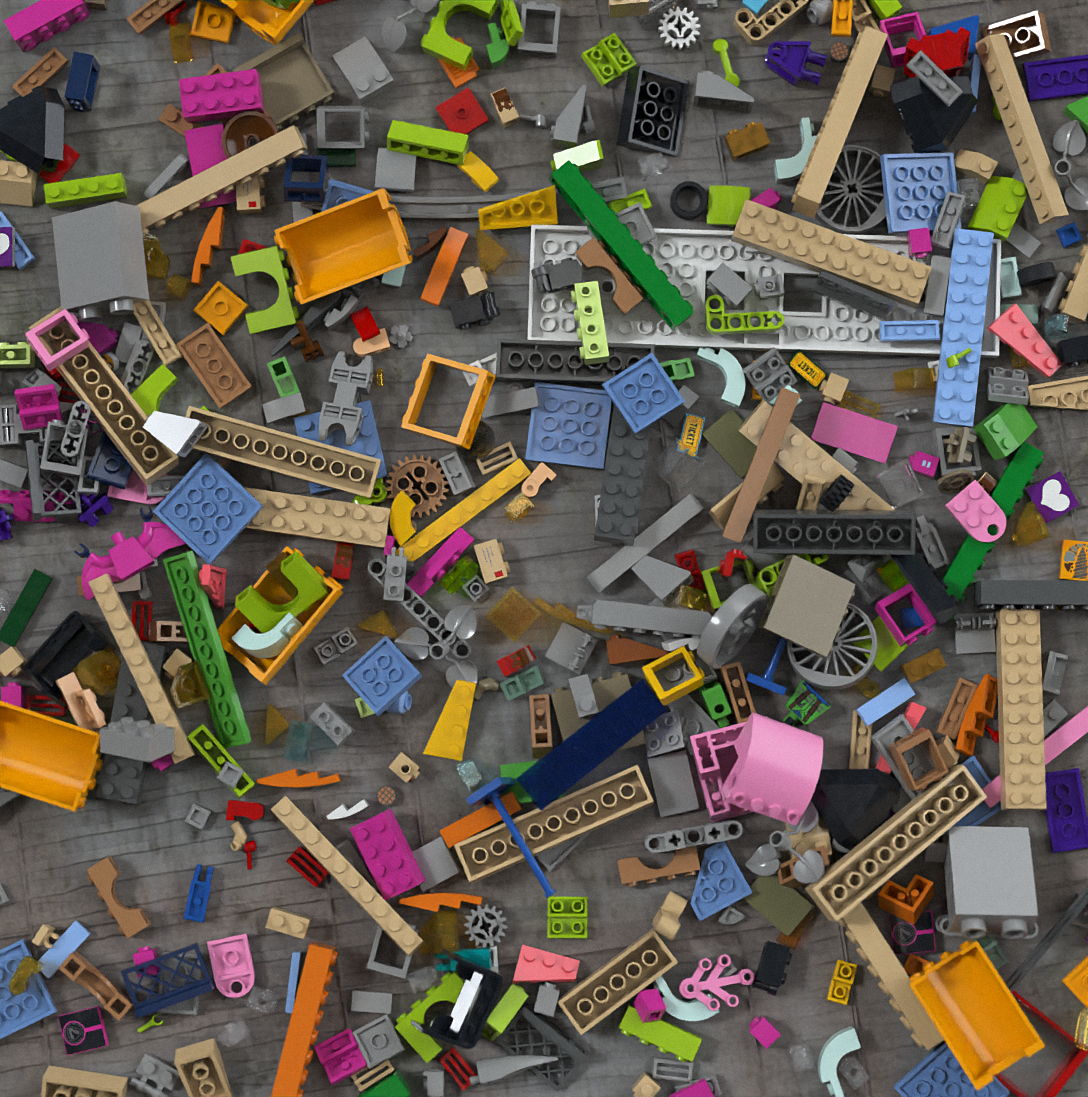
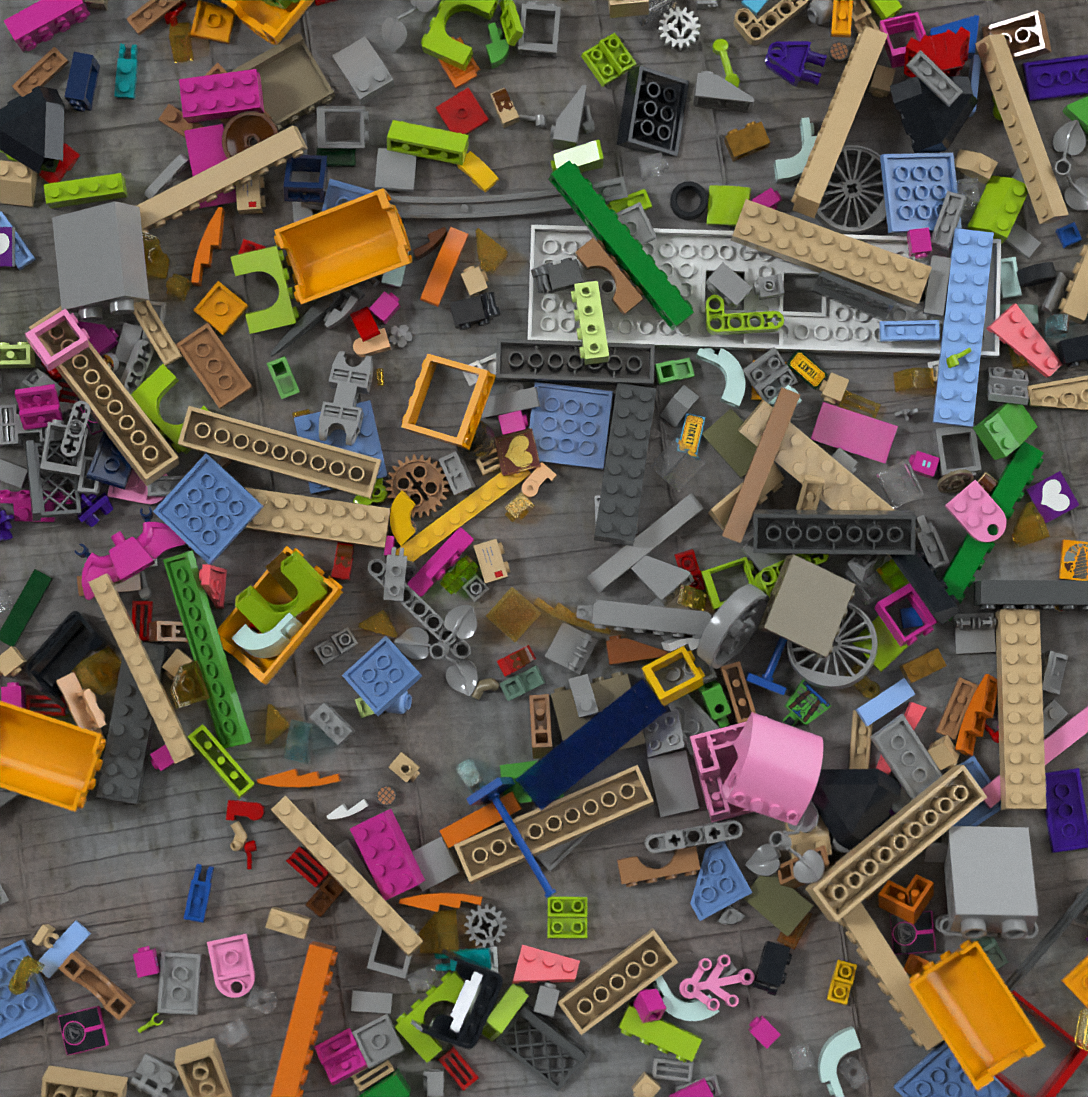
(104, 877): medium nougat arch -> none
(126, 73): none -> teal hinge
(137, 739): light grey brick -> none
(173, 996): dark blue fence -> none
(175, 431): slope -> none
(198, 816): light grey tile -> none
(230, 775): light grey tile -> none
(283, 408): light grey slope -> none
(293, 980): light blue tile -> none
(308, 350): reddish brown arm -> none
(324, 896): none -> reddish brown slope
(385, 307): none -> dark pink brick
(452, 726): yellow wing -> none
(502, 1068): light grey piece -> none
(512, 422): none -> dark pink brick
(517, 452): none -> tile
(522, 211): yellow wing -> none
(643, 393): medium blue plate -> none
(666, 919): tan beam -> none
(726, 564): red bracket -> none
(836, 493): black tyre -> none
(909, 741): medium nougat window -> none
(957, 444): dark tan hips -> none

